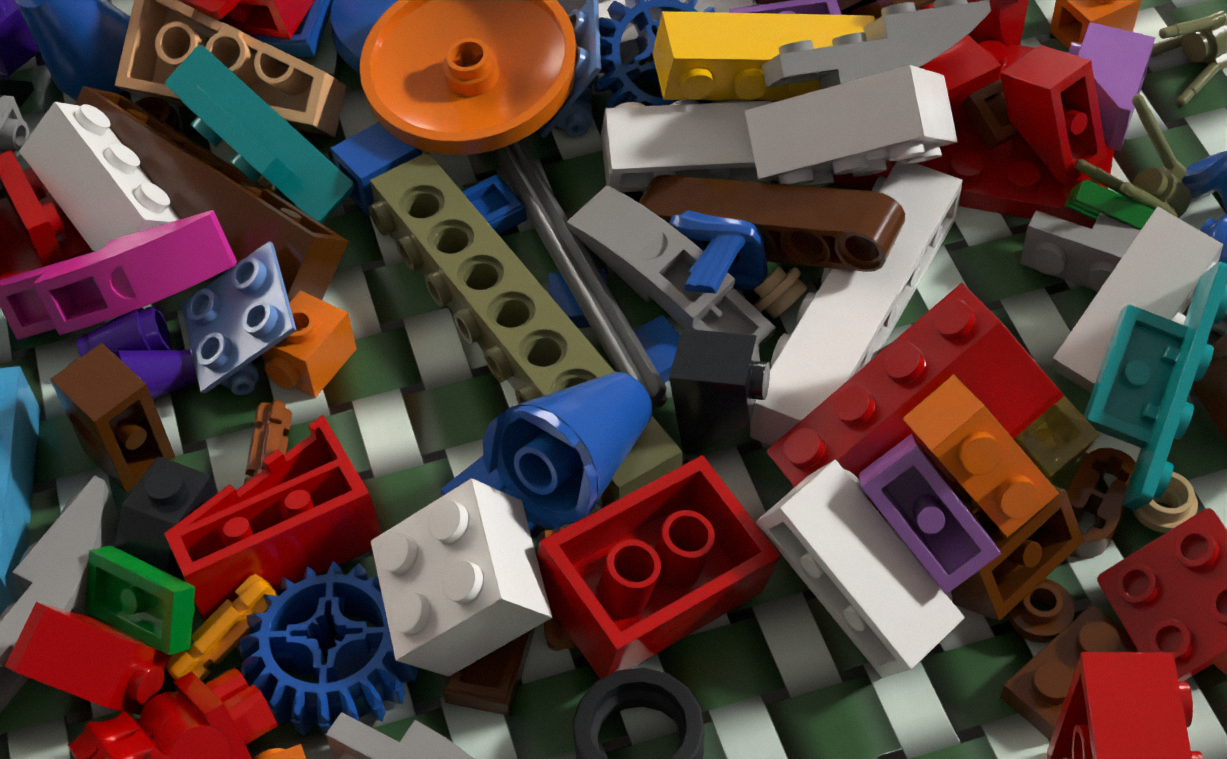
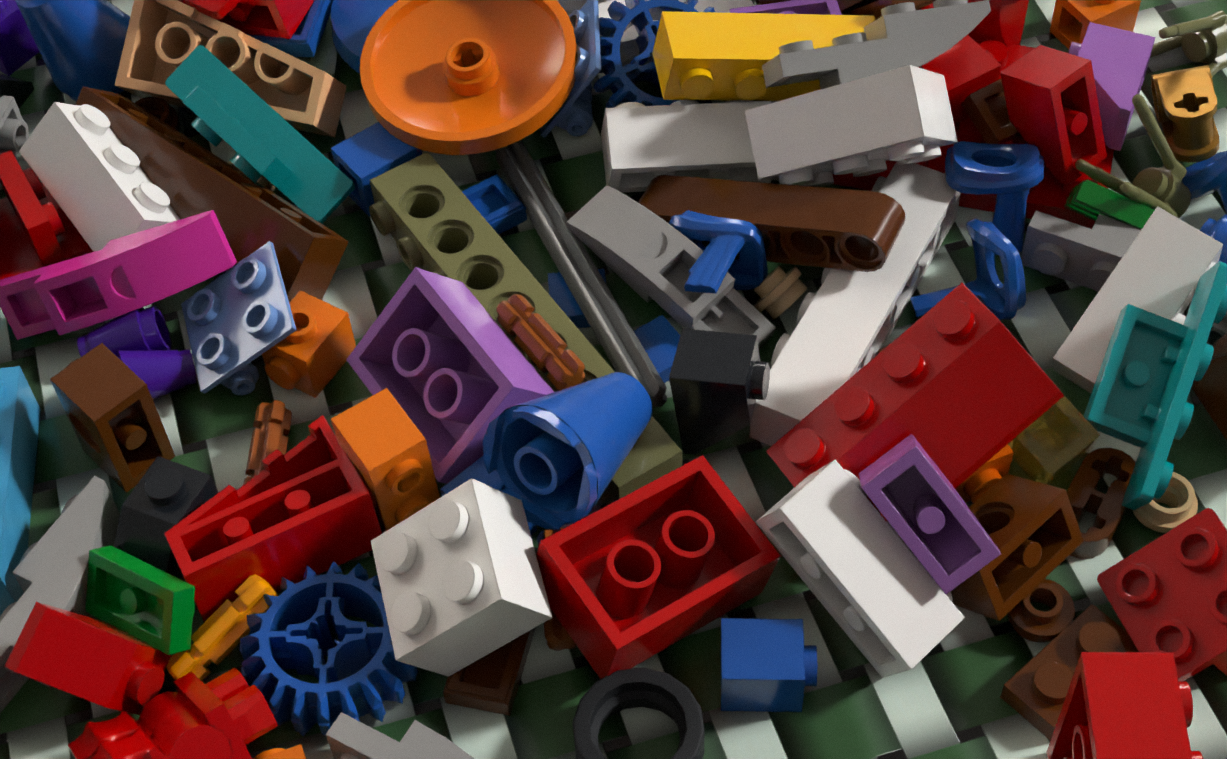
(388, 457): none -> orange brick
(445, 367): none -> medium lavender brick
(540, 342): none -> dark orange axle
(765, 665): none -> blue brick
(981, 455): orange brick -> none
(999, 298): none -> blue piece
(1008, 173): none -> blue piece
(1186, 108): none -> pearl gold piece

